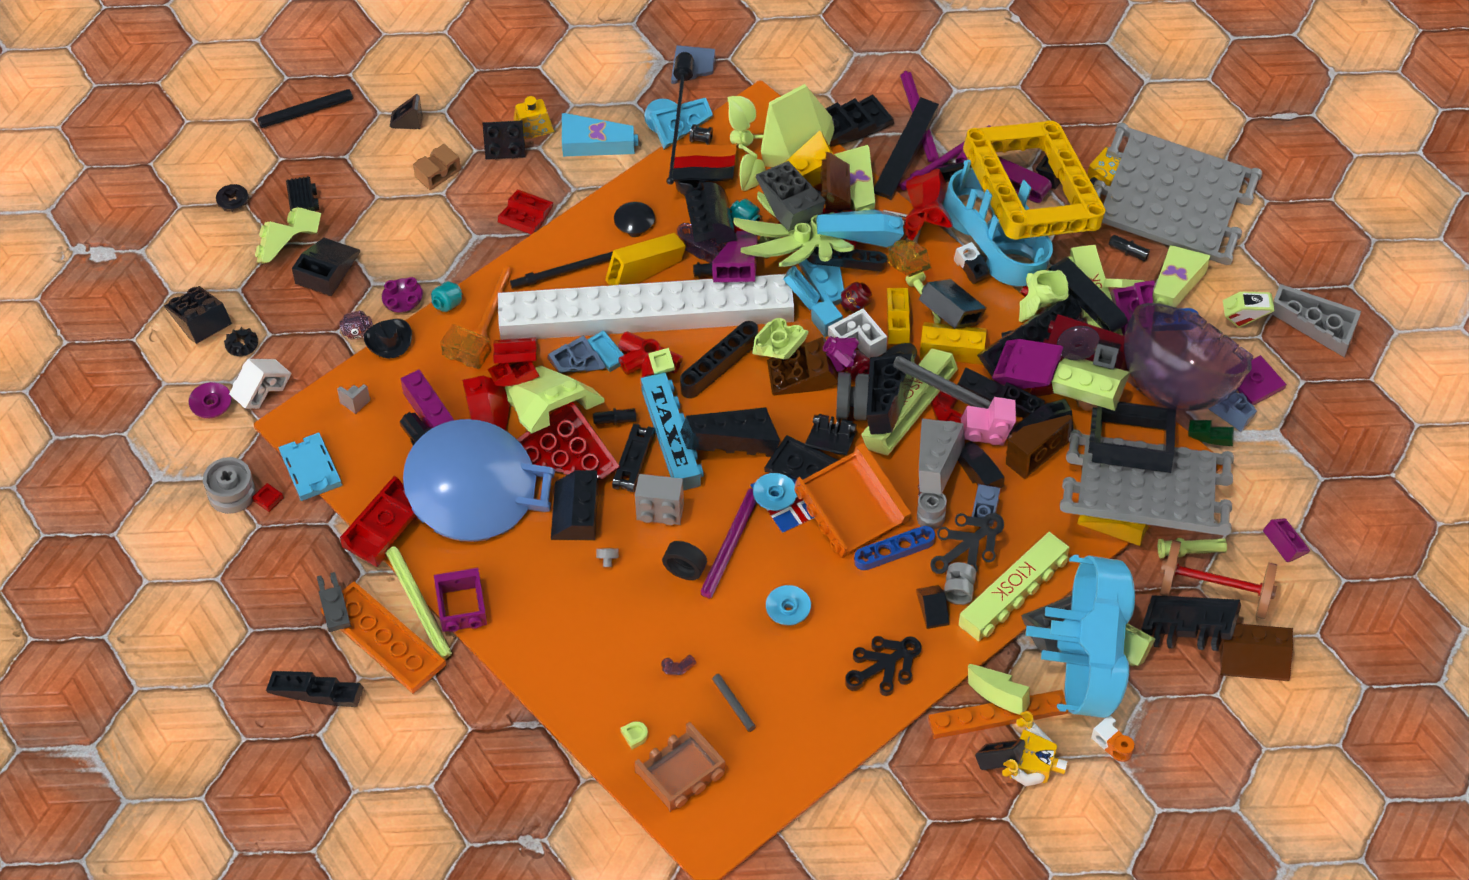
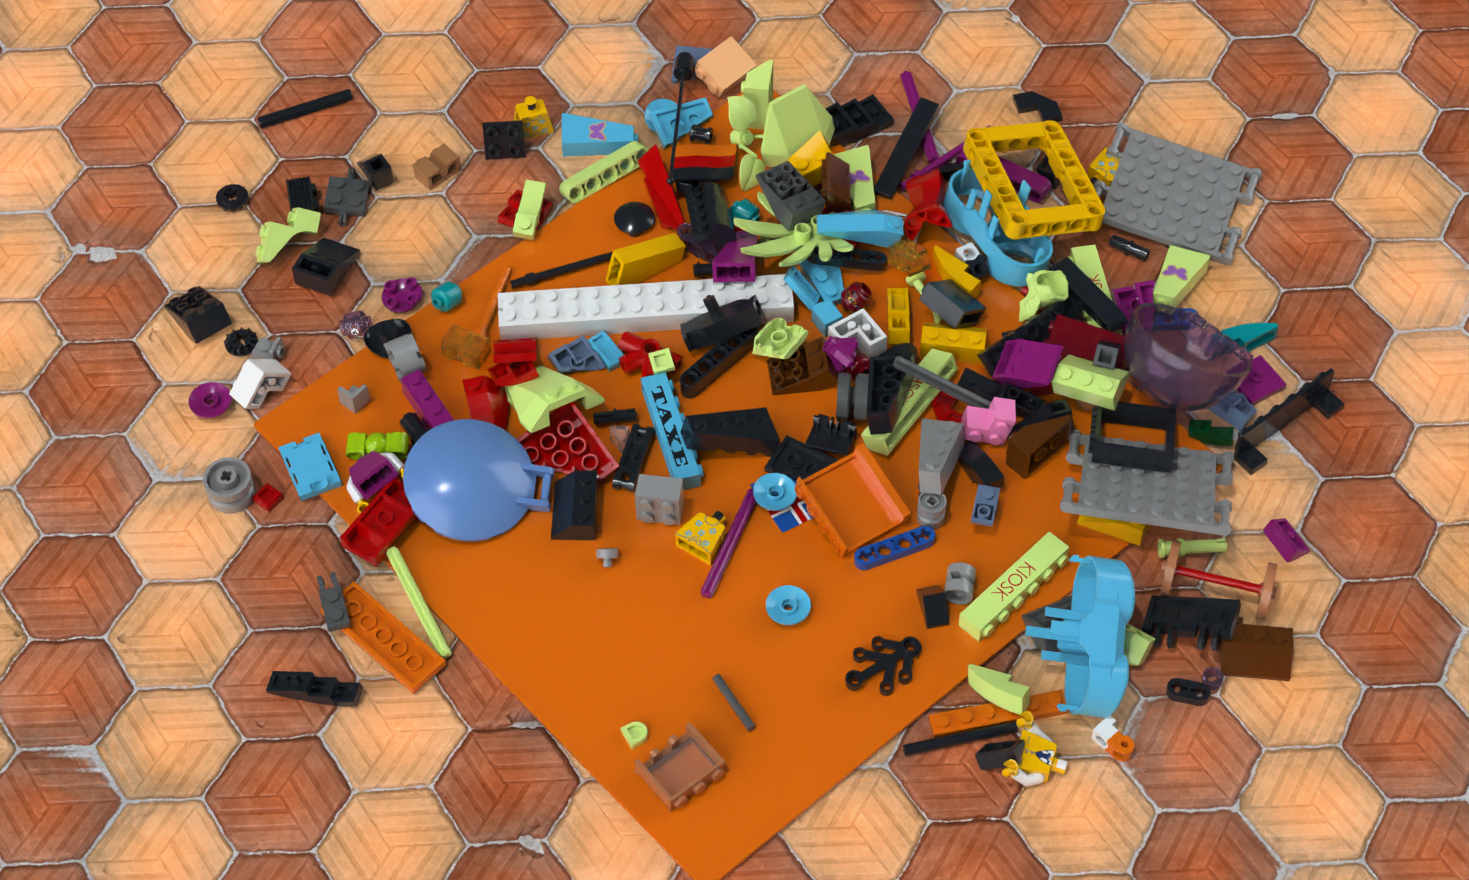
(269, 349): none -> light grey bracket
(346, 196): none -> dark grey plate
(361, 444): none -> lime piece
(371, 475): none -> magenta torso
(376, 170): none -> black slope
(405, 355): none -> light grey brick
(407, 115): black slope -> none
(455, 582): magenta window -> none
(529, 210): none -> yellowish green slope
(596, 175): none -> yellowish green beam
(619, 436): none -> clear slope
(659, 191): none -> red wedge
(676, 668): arm -> none
(684, 560): black tyre -> none
(702, 536): none -> yellow torso
(721, 322): none -> black piece
(724, 67): none -> light nougat brick
(759, 91): none -> yellowish green slope
(956, 270): none -> yellow slope
(960, 738): none -> black piece
(970, 540): black plant -> none
(1032, 101): none -> black tile
(1078, 342): clear purple dish -> none
(1120, 283): yellowish green tile -> none
(1188, 692): none -> black beam
(1212, 671): none -> bush
(1247, 307): slope -> none
(1252, 335): none -> teal slope
(1311, 394): none -> black bracket
(1317, 317): light grey wedge -> none

